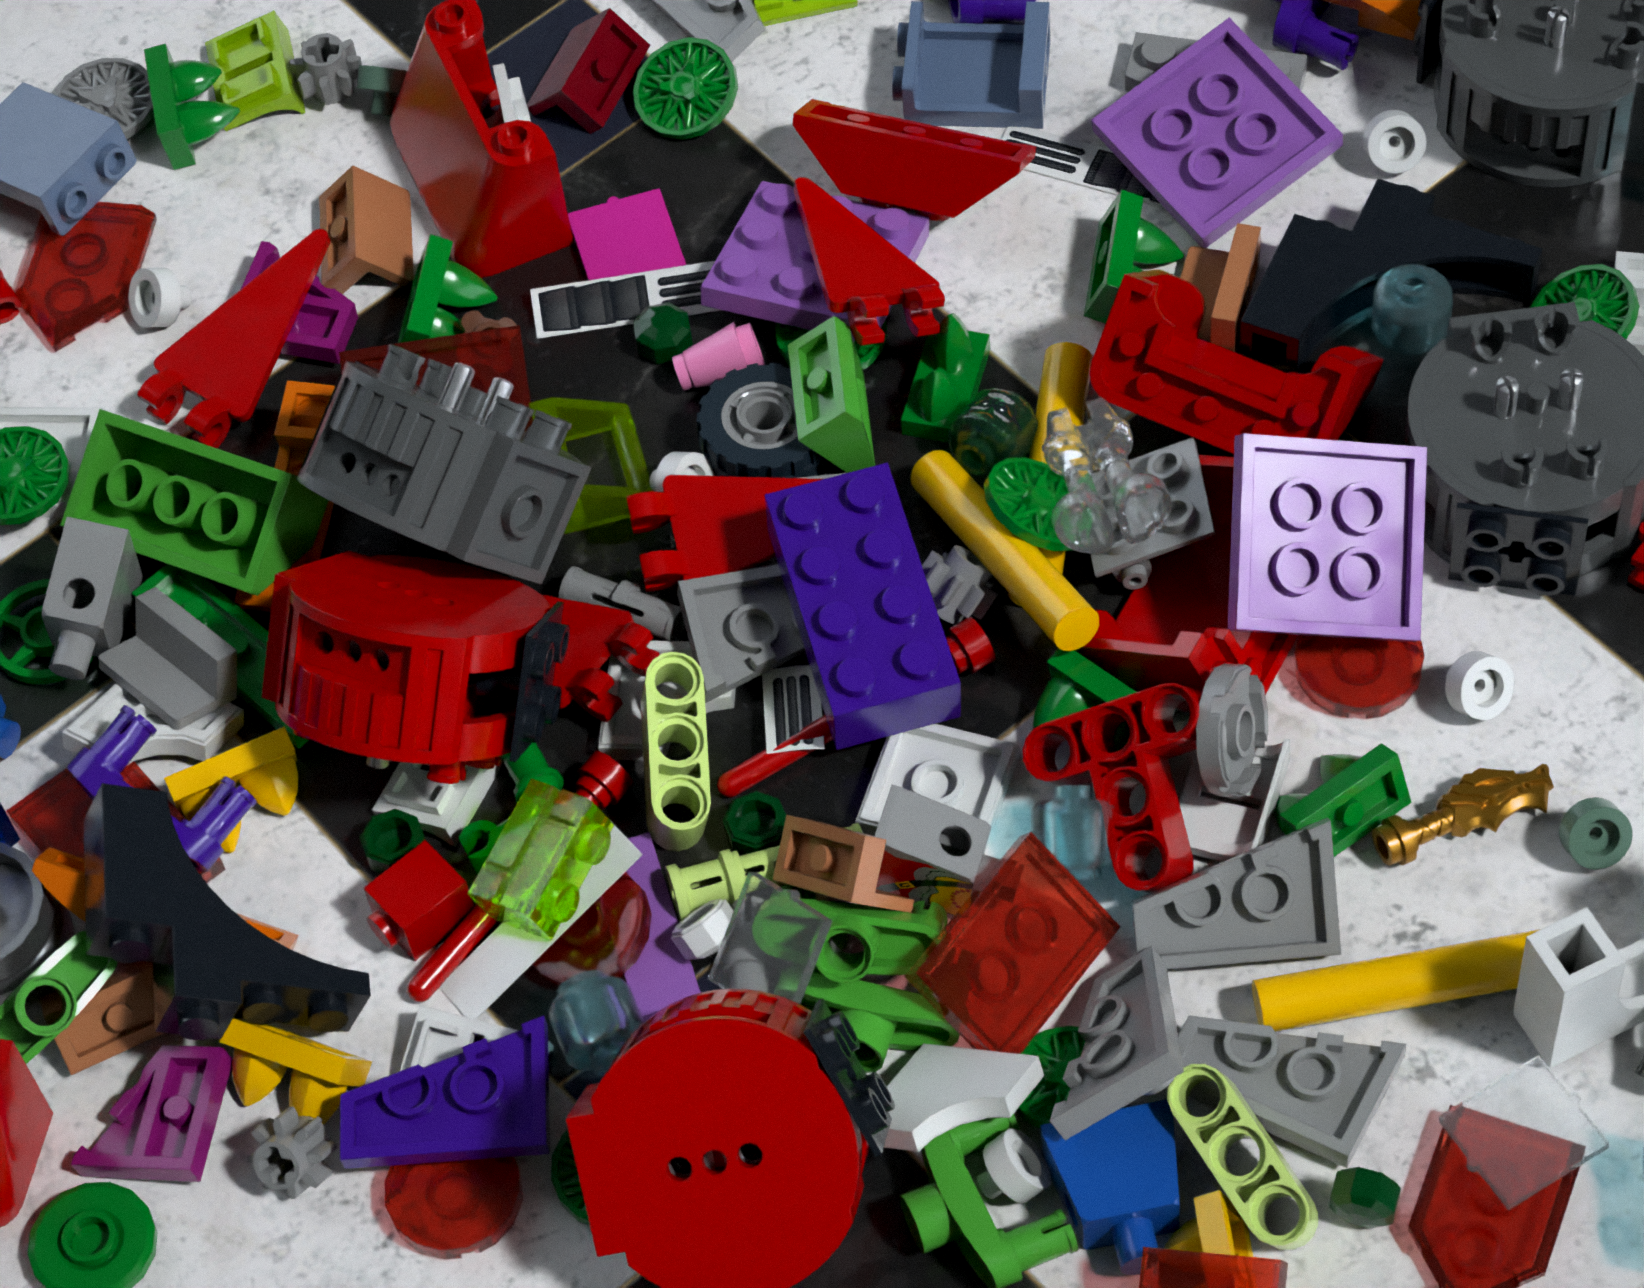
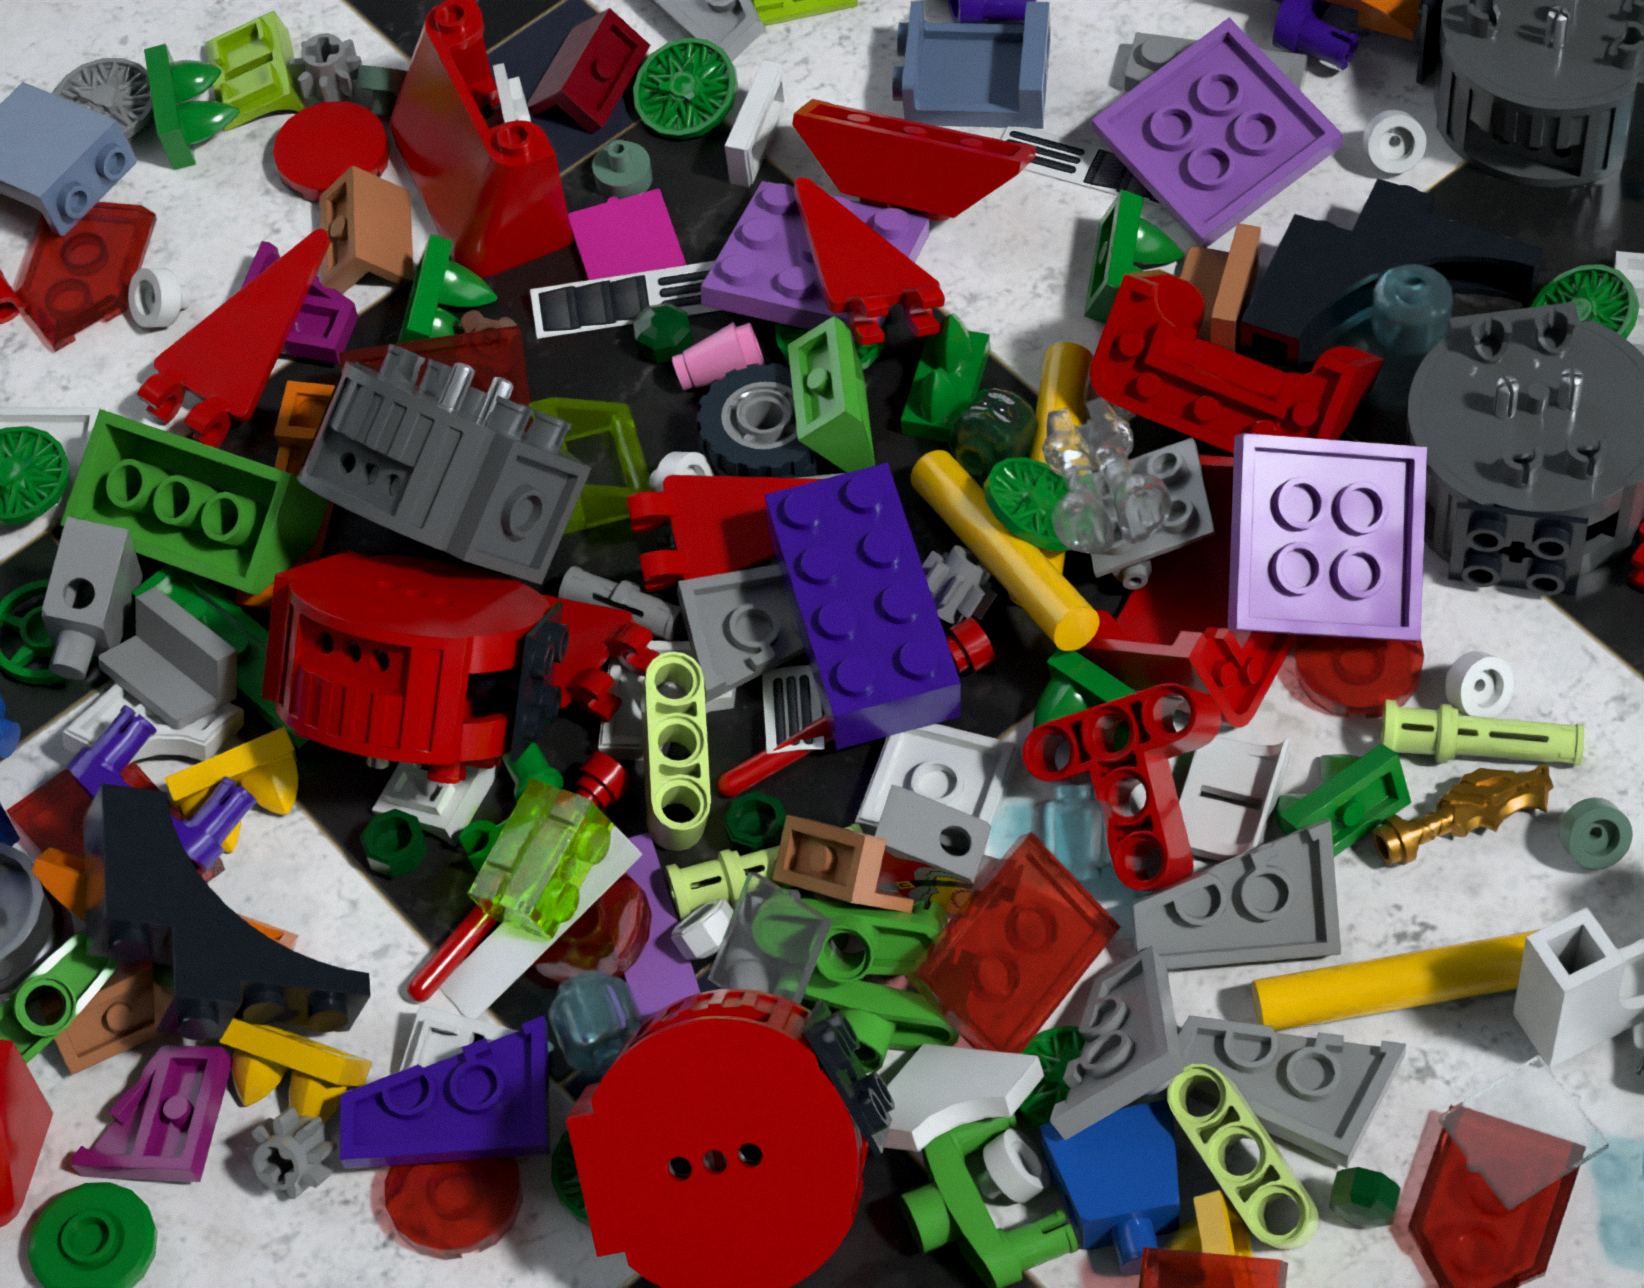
(325, 142): none -> red tile
(417, 901): red brick -> none
(622, 169): none -> sand green tile
(756, 123): none -> white tile
(1230, 728): light grey tile -> none
(1438, 730): none -> yellowish green pin

